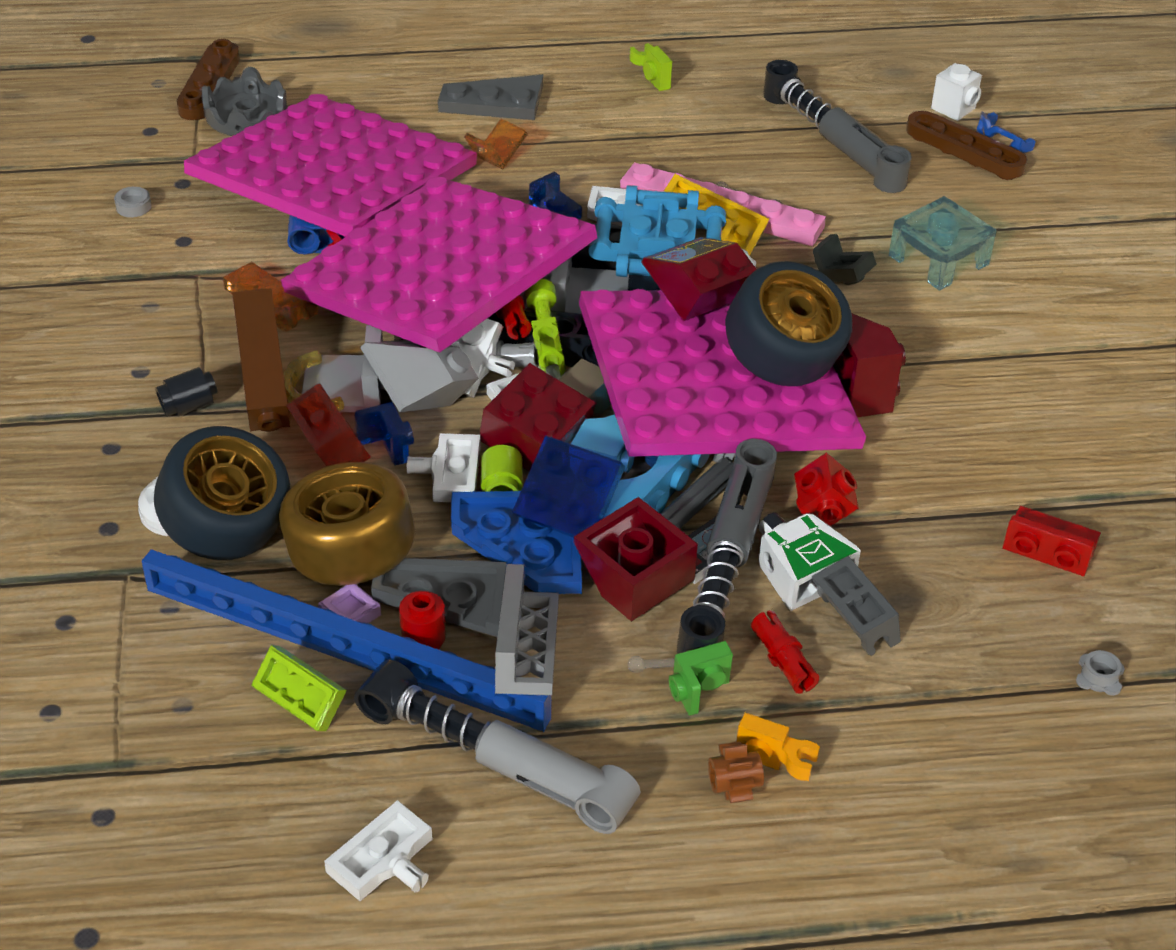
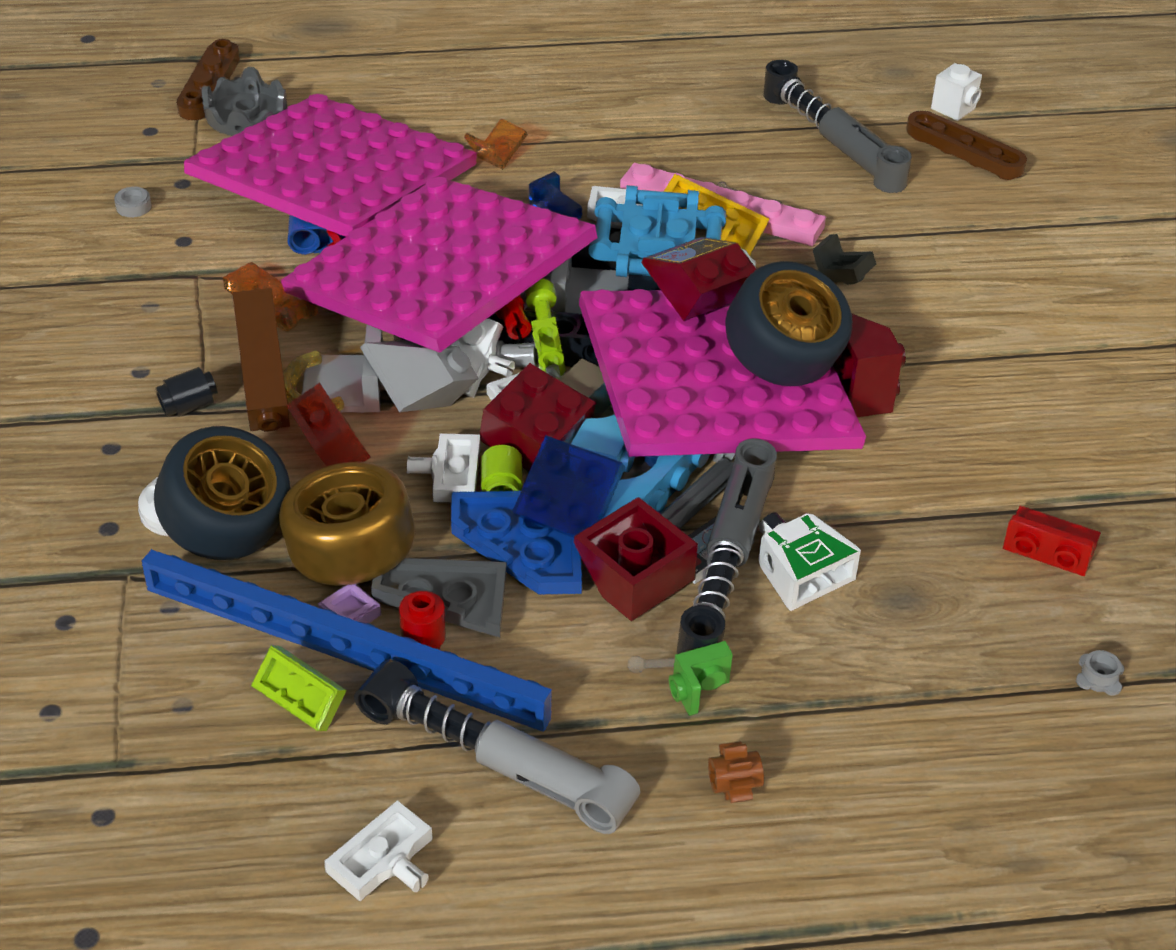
(385, 424): clear blue bracket -> none
(493, 97): dark grey wing -> none
(515, 638): light grey fence -> none
(656, 65): lime plate -> none
(776, 746): light orange plate -> none
(785, 652): red pin -> none
(826, 490): red brick -> none
(858, 603): dark grey hinge -> none
(945, 236): clear light blue panel -> none
(990, 119): blue helmet -> none

